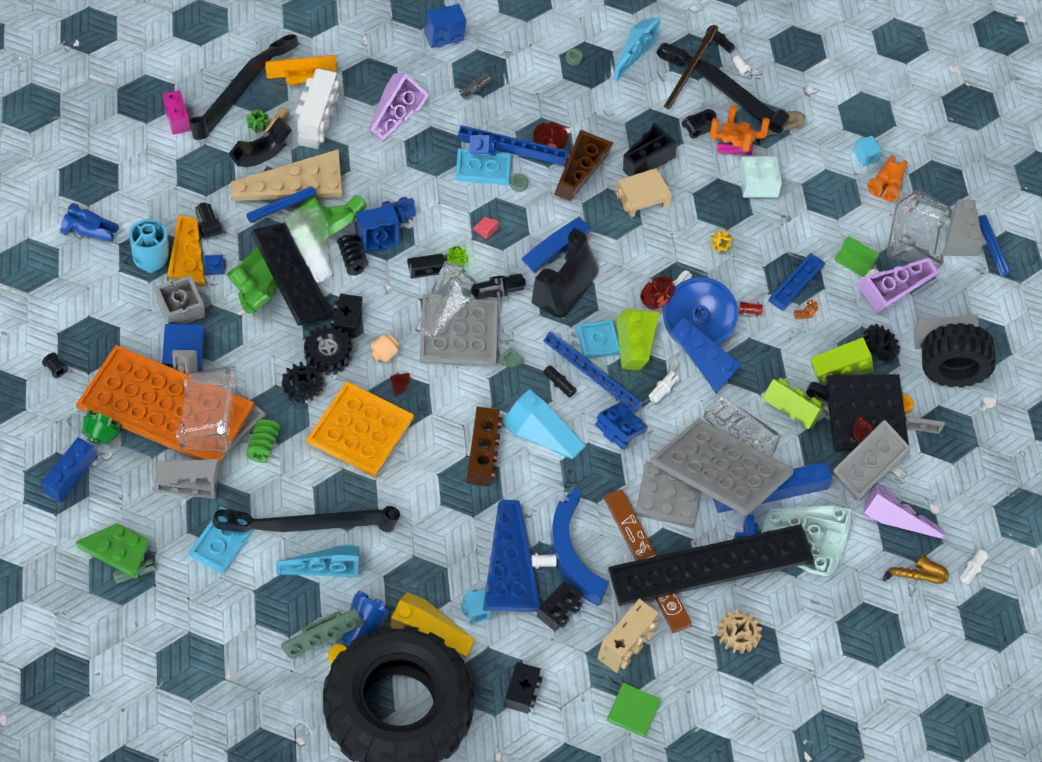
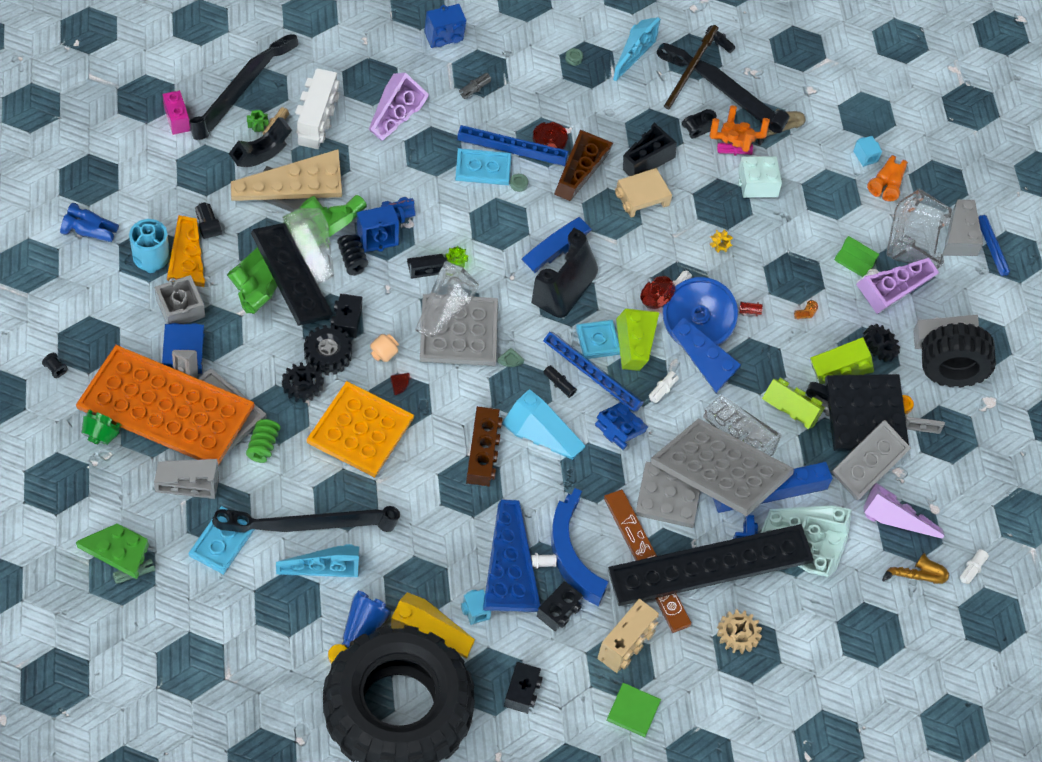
(69, 469): blue brick -> none
(207, 409): clear windscreen -> none
(214, 264): blue plate -> none
(281, 204): blue axle -> none
(299, 69): light orange bracket -> none
(322, 632): sand green bracket -> none
(483, 145): bracket -> none
(486, 227): coral slope -> none
(498, 286): black piece -> none
(743, 68): white pin -> none
(796, 282): blue tile -> none
(861, 429): clear red tile -> none

